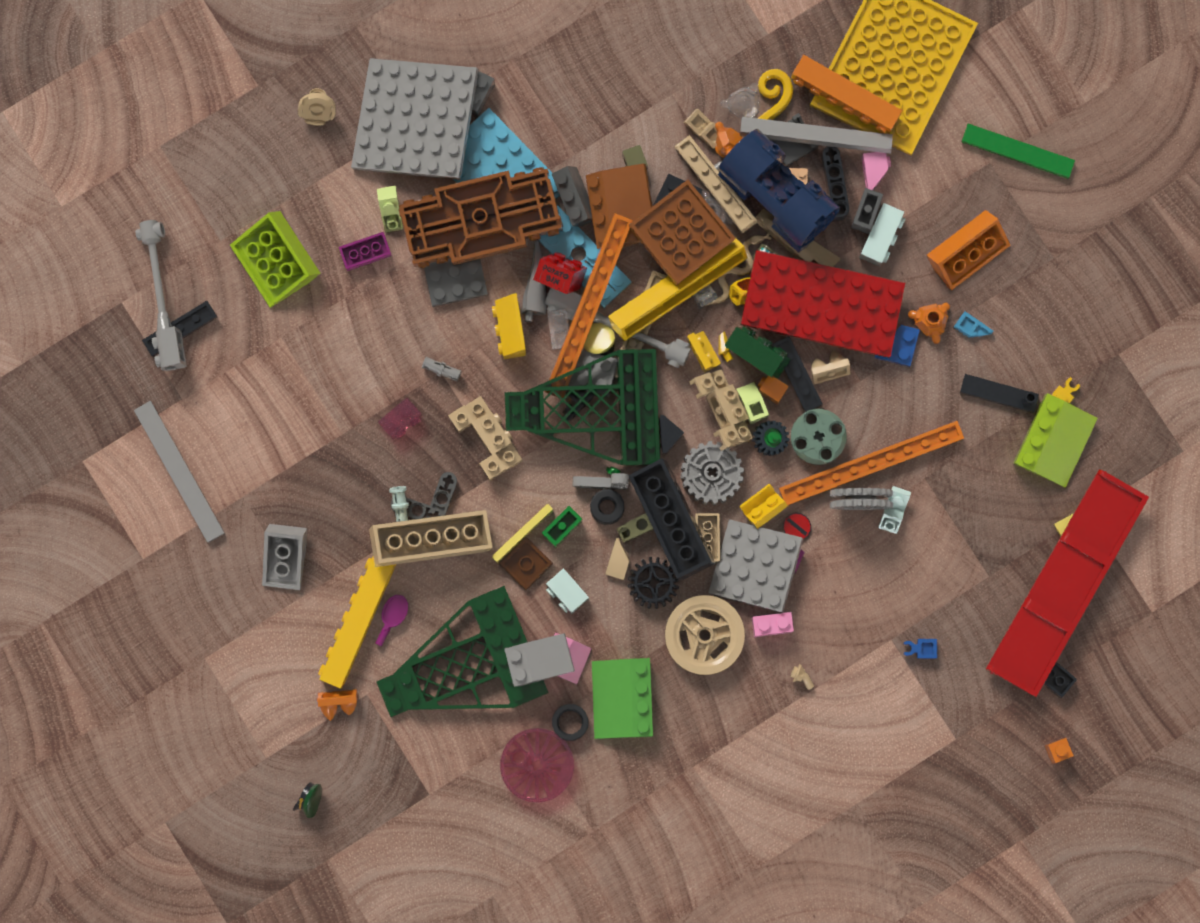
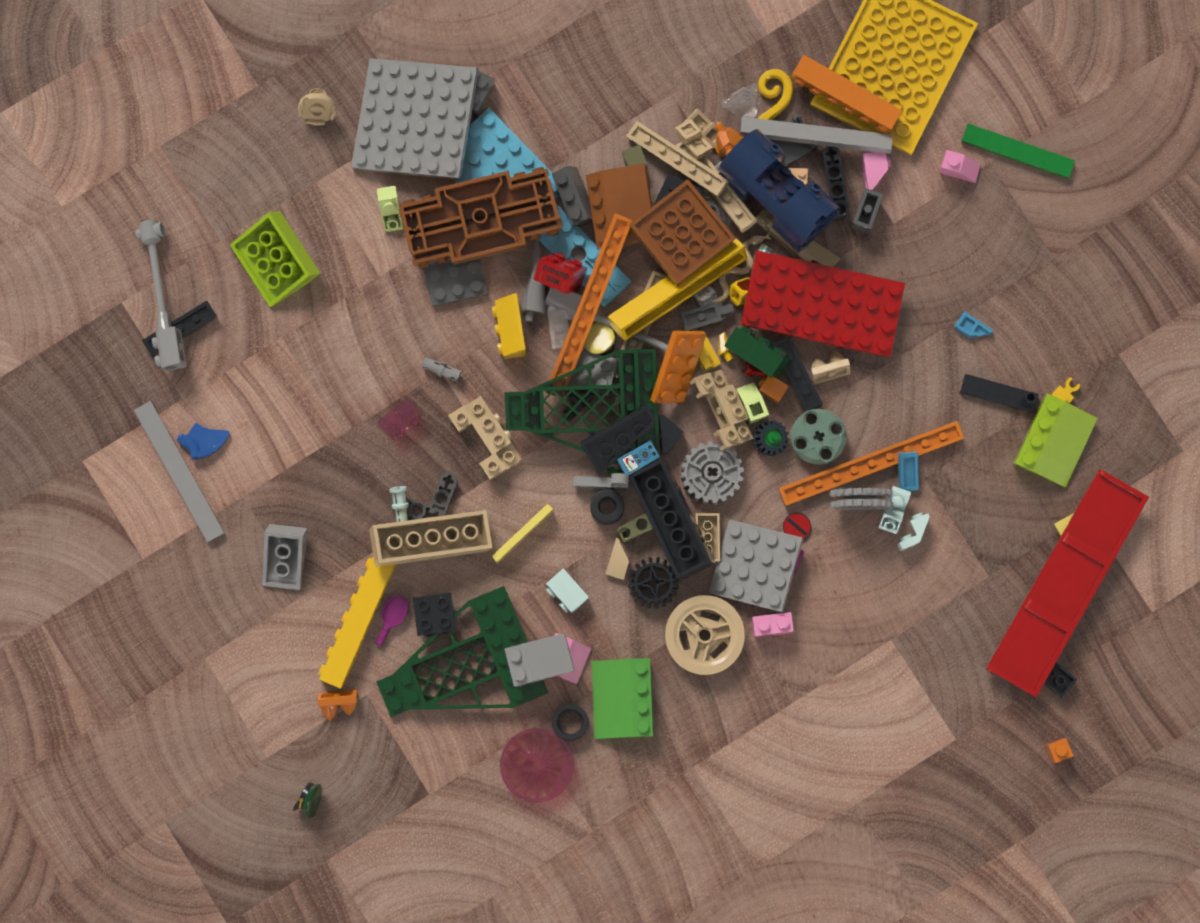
(203, 441): none -> blue arm
(365, 251): magenta piece -> none
(434, 614): none -> black hinge
(526, 563): reddish brown tile -> none
(562, 527): green brick -> none
(610, 442): none -> black wing
(638, 458): none -> tile
(677, 159): none -> tan plate
(678, 366): none -> orange plate
(693, 140): none -> tan slope
(705, 315): none -> dark grey hinge
(752, 370): none -> red hand
(763, 506): yellow bracket -> none
(799, 674): tan plate -> none
(882, 235): light aqua brick -> none
(903, 346): blue wing -> none
(908, 471): none -> dark azure tile
(917, 526): none -> light aqua slope
(924, 648): blue plate -> none
(931, 320): orange rock -> none
(959, 166): none -> bright pink slope
(968, 249): orange slope -> none

